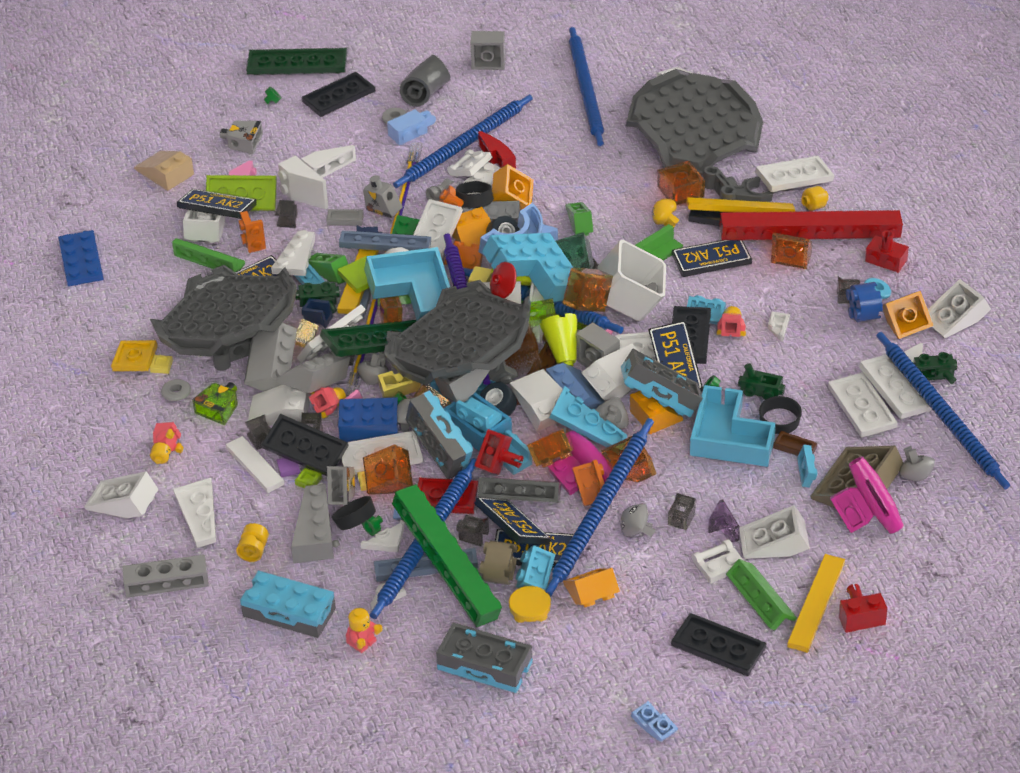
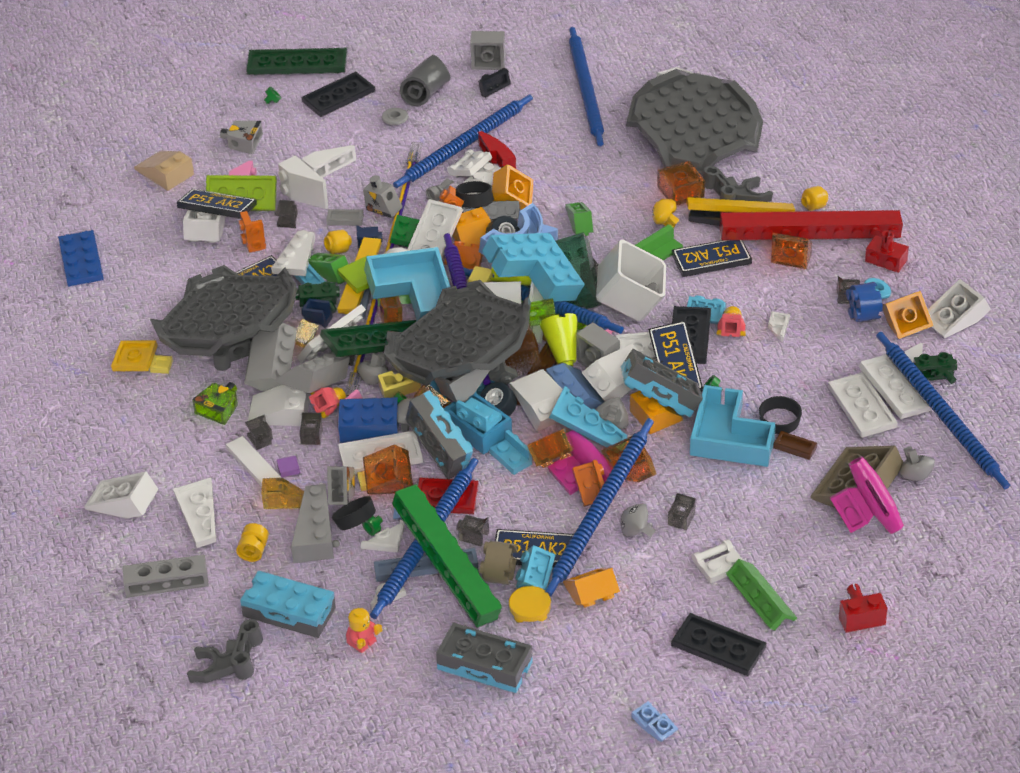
(164, 440): piece -> none
(179, 385): light grey piece -> none
(205, 256): bright green panel -> none
(234, 660): none -> dark grey piece
(280, 494): none -> clear yellow slope
(304, 444): black tile -> none
(307, 478): lime tile -> none
(337, 241): none -> yellow head
(382, 241): sand blue plate -> none
(409, 126): light blue brick -> none
(494, 82): none -> black tile
(495, 452): red brick -> none
(503, 280): red dish -> none
(512, 521): tile -> none
(519, 489): dark grey brick -> none
(587, 289): clear orange brick -> none
(723, 520): clear purple slope -> none
(760, 383): dark green brick -> none
(775, 535): white slope -> none
(794, 173): white plate -> none
(806, 466): medium azure plate -> none
(816, 603): yellow tile -> none

